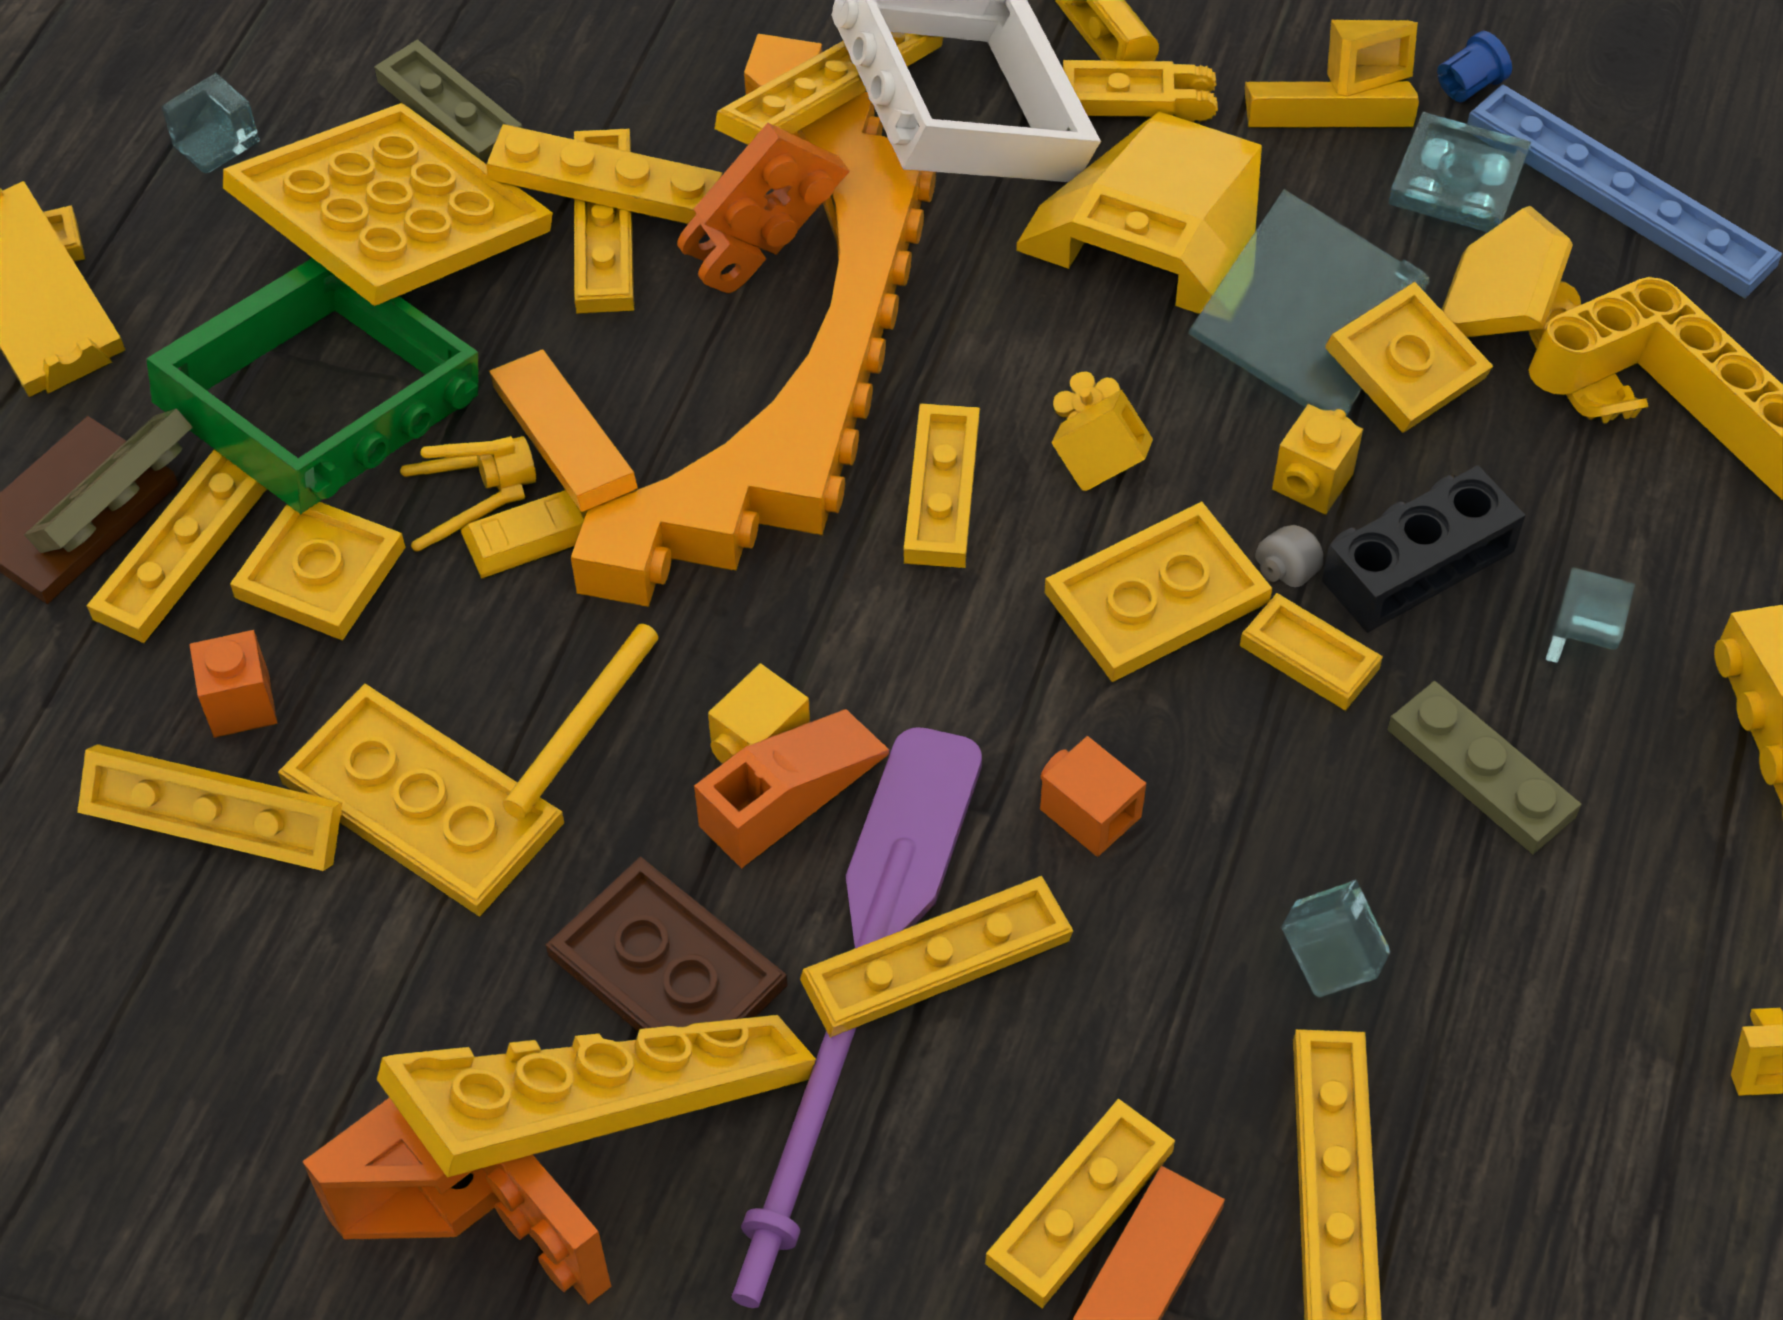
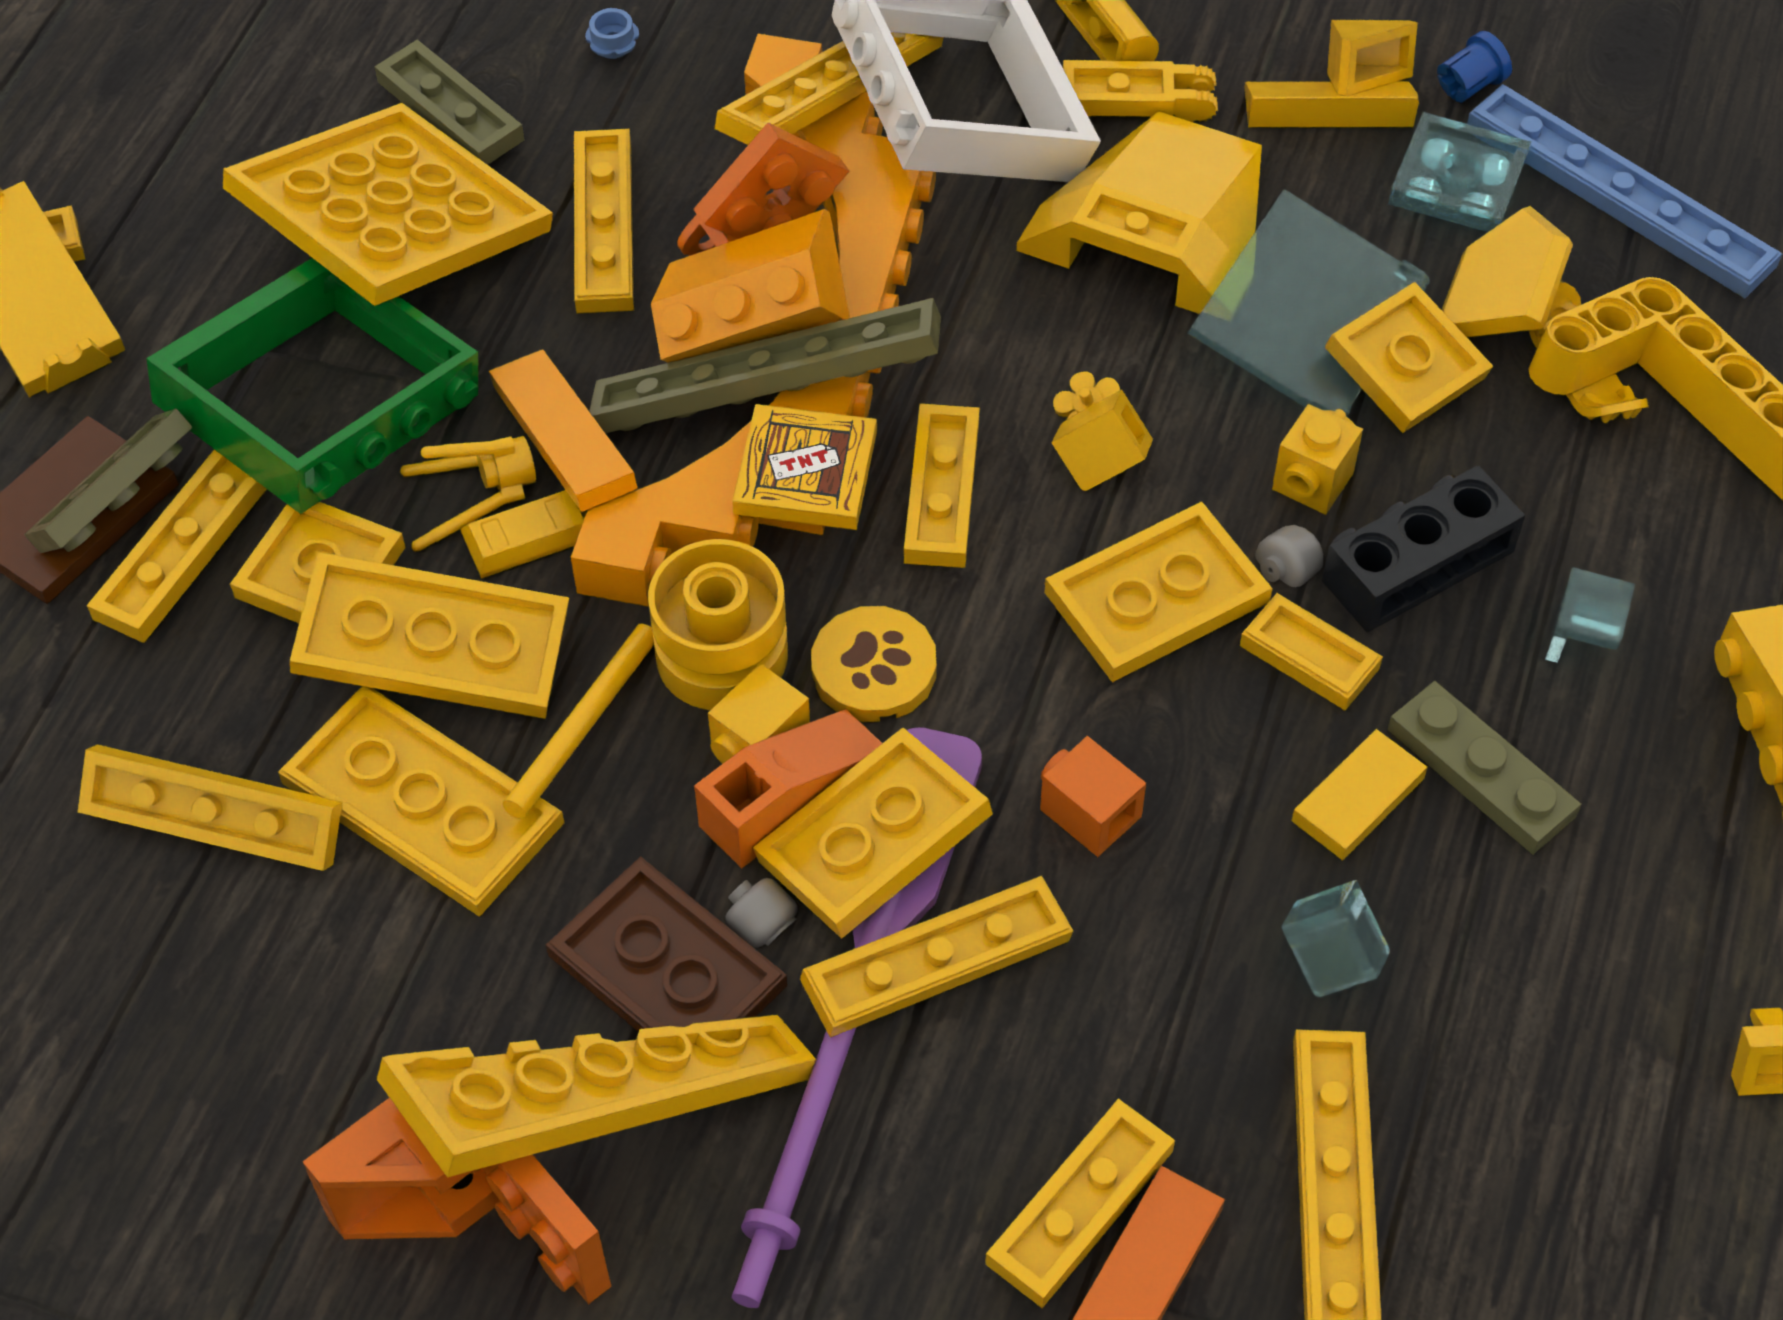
(210, 123): clear light blue panel -> none
(233, 683): orange brick -> none
(429, 635): none -> yellow plate
(598, 174): yellow plate -> none
(612, 33): none -> medium blue plate
(716, 619): none -> yellow wheel
(751, 289): none -> light orange slope
(760, 911): none -> light grey piece
(767, 366): none -> olive plate
(805, 466): none -> yellow tile
(872, 832): none -> yellow plate
(874, 663): none -> yellow tile
(1359, 794): none -> yellow tile

